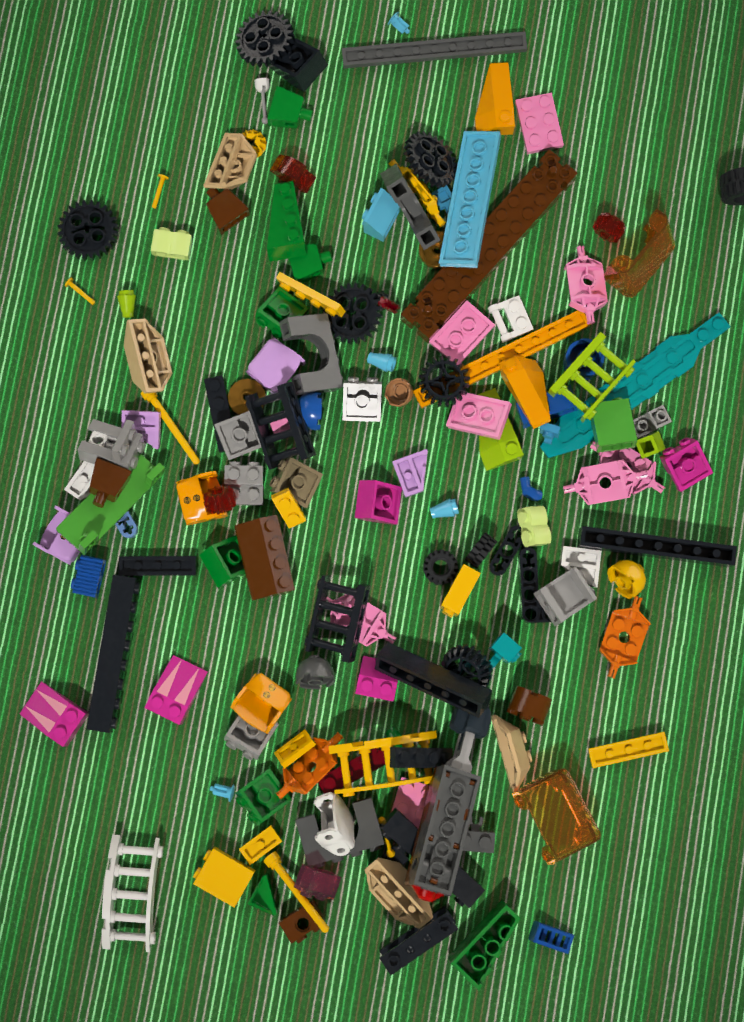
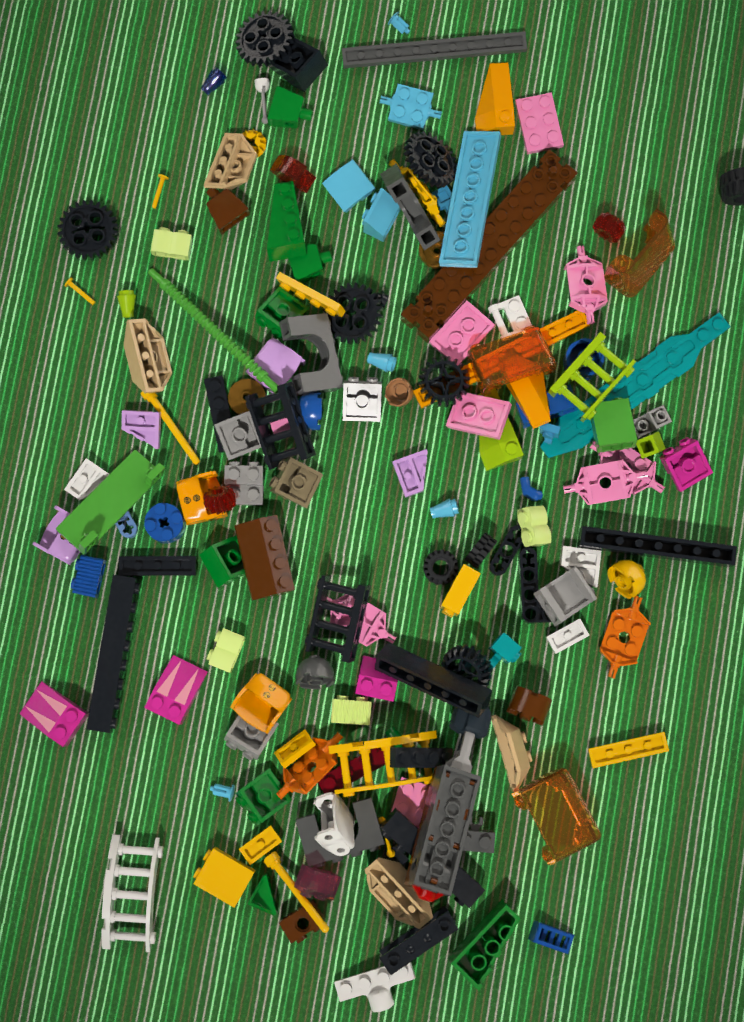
(108, 482): reddish brown torso -> none
(117, 444): light grey brick -> none
(160, 513): none -> blue brick
(213, 81): none -> clear blue cone
(216, 332): none -> bright green hose
(226, 650): none -> yellowish green brick
(288, 508): yellow plate -> none
(349, 185): none -> medium azure slope
(351, 711): none -> yellowish green brick
(375, 985): none -> white plate
(378, 502): dark pink slope -> none
(388, 305): dark red axle -> none
(410, 107): none -> medium azure plate
(510, 359): none -> clear orange windscreen
(567, 636): none -> white plate

